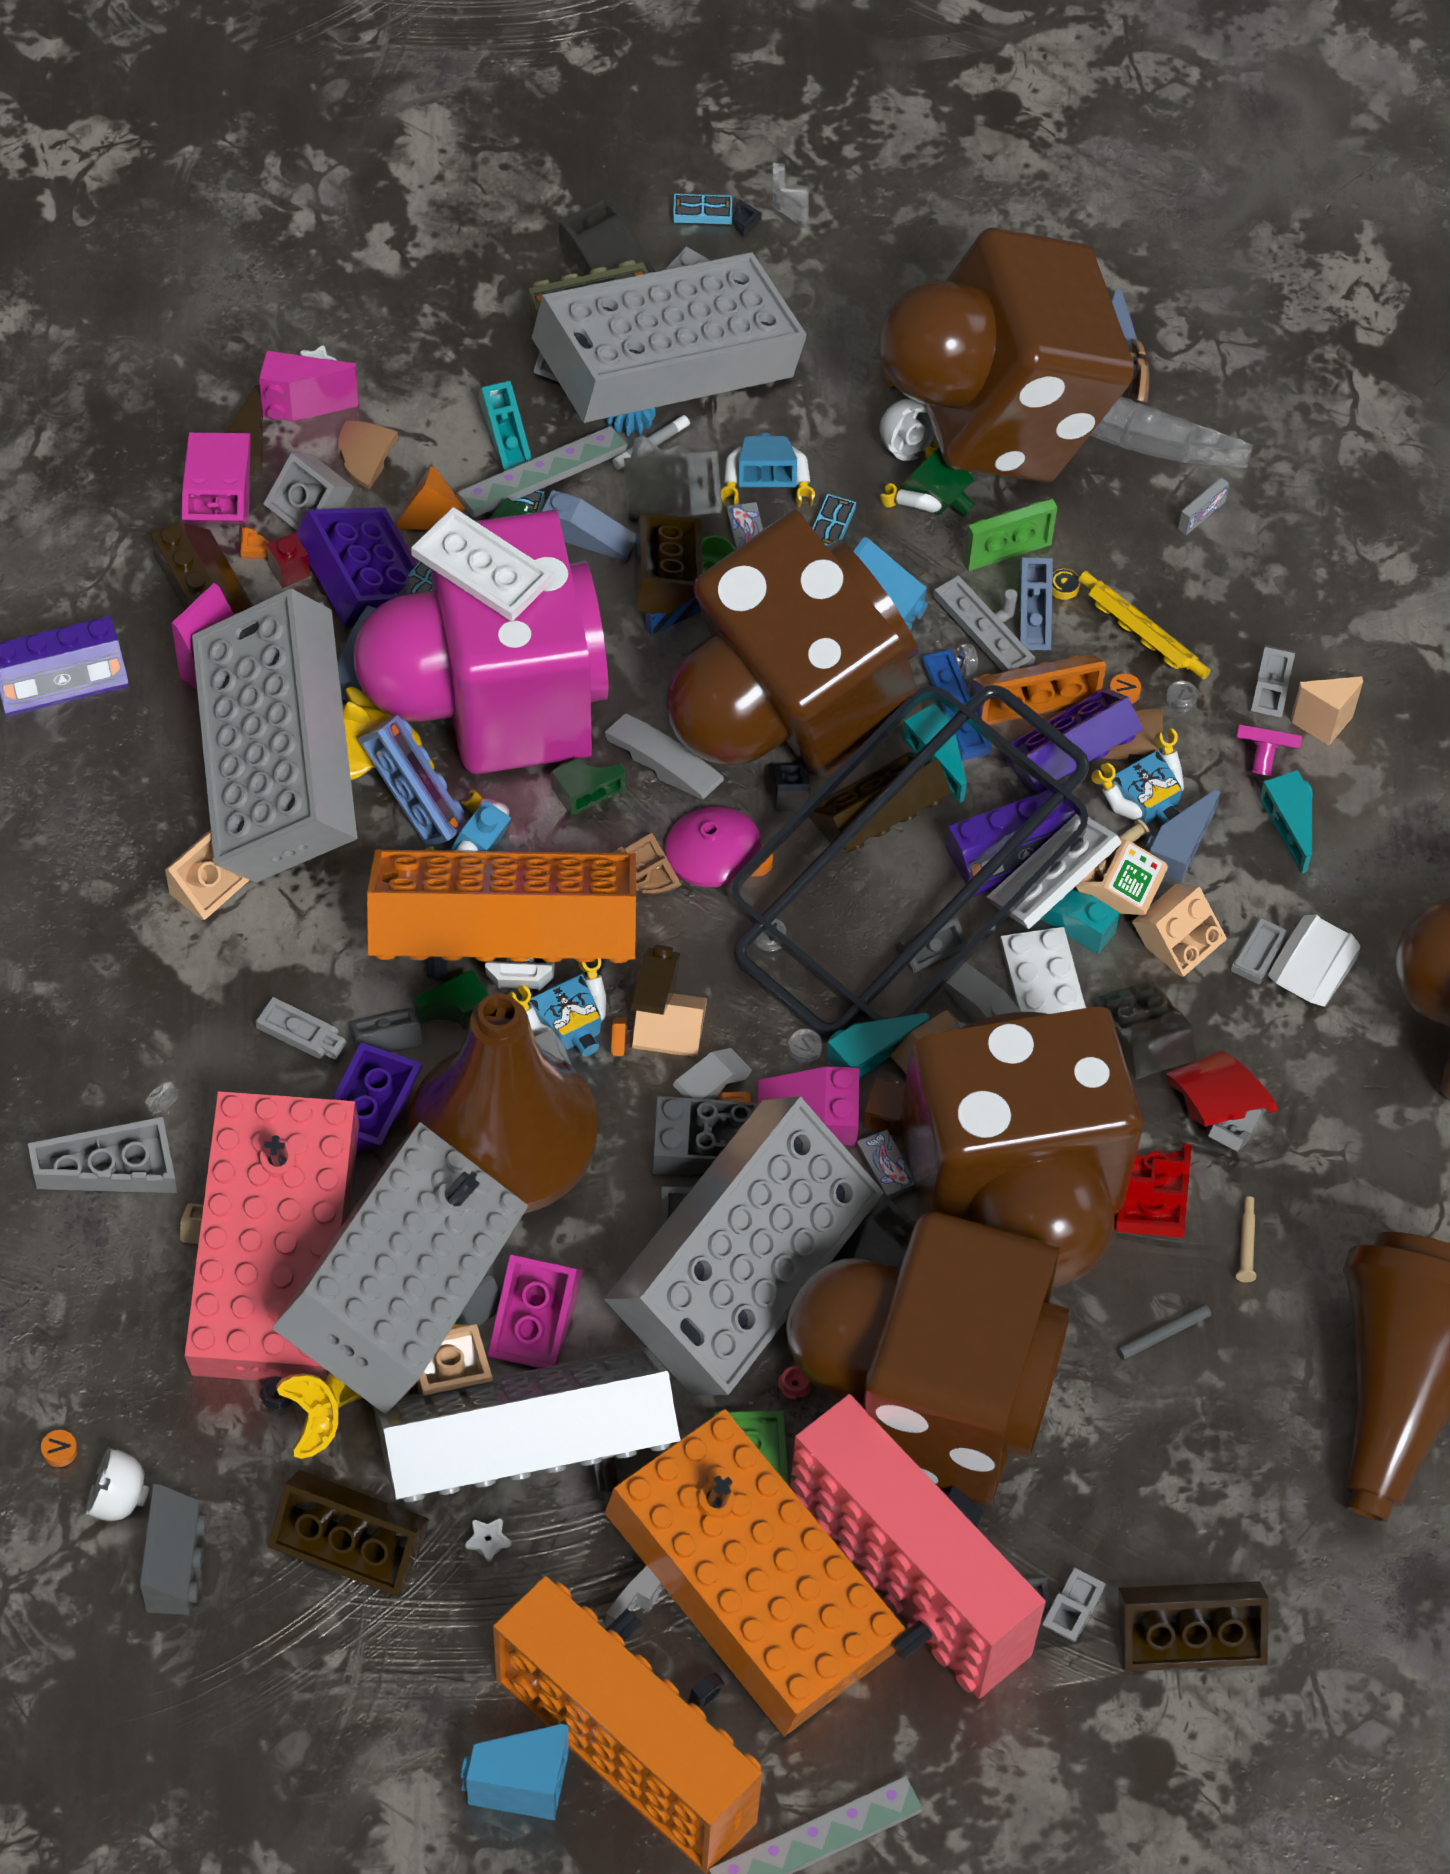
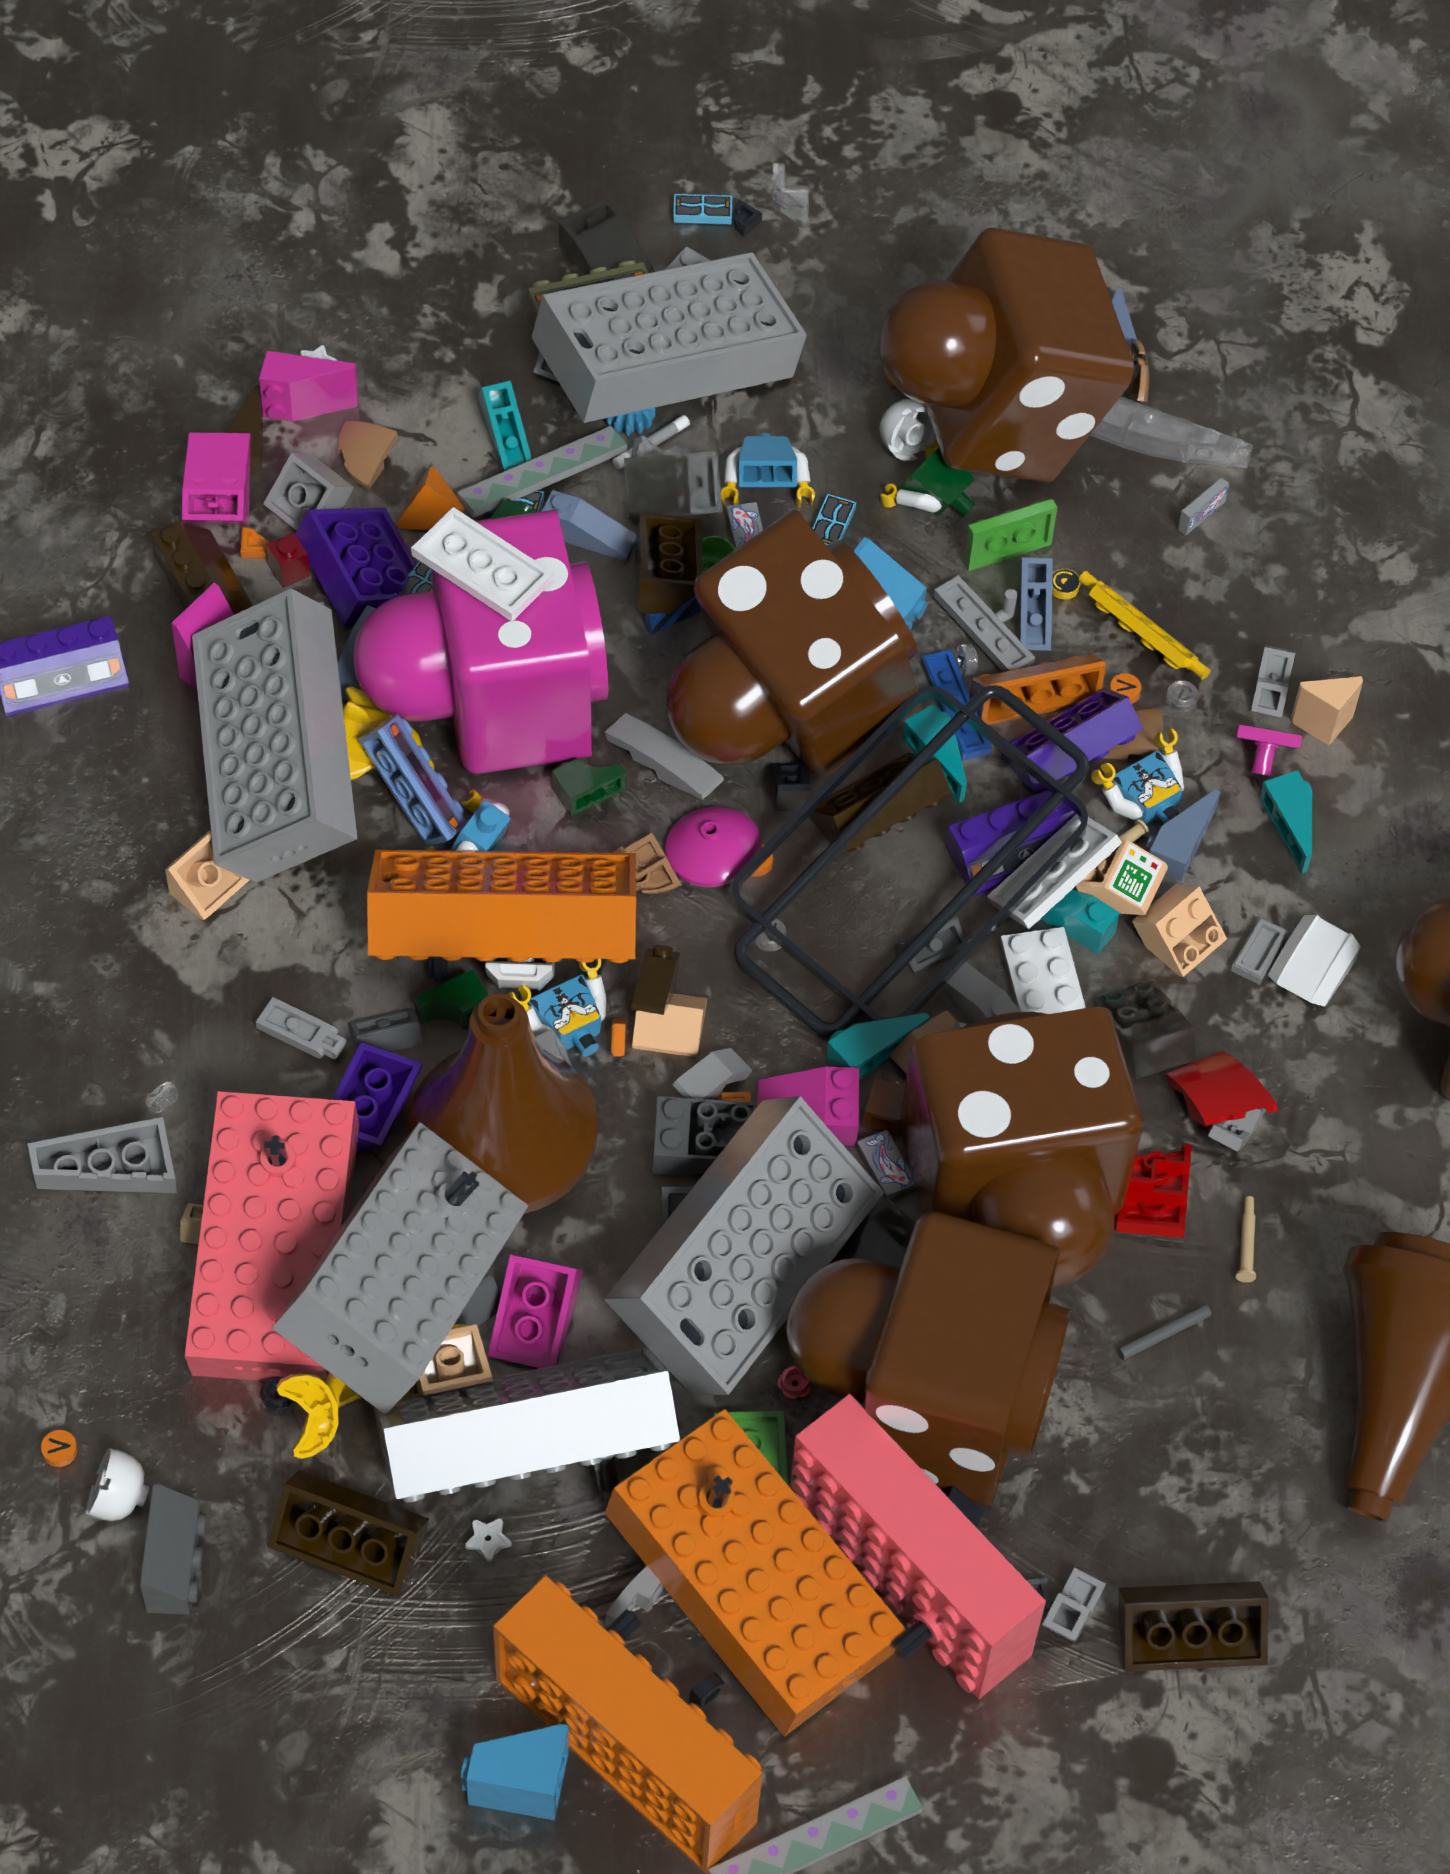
(805, 1046): clear tile -> none

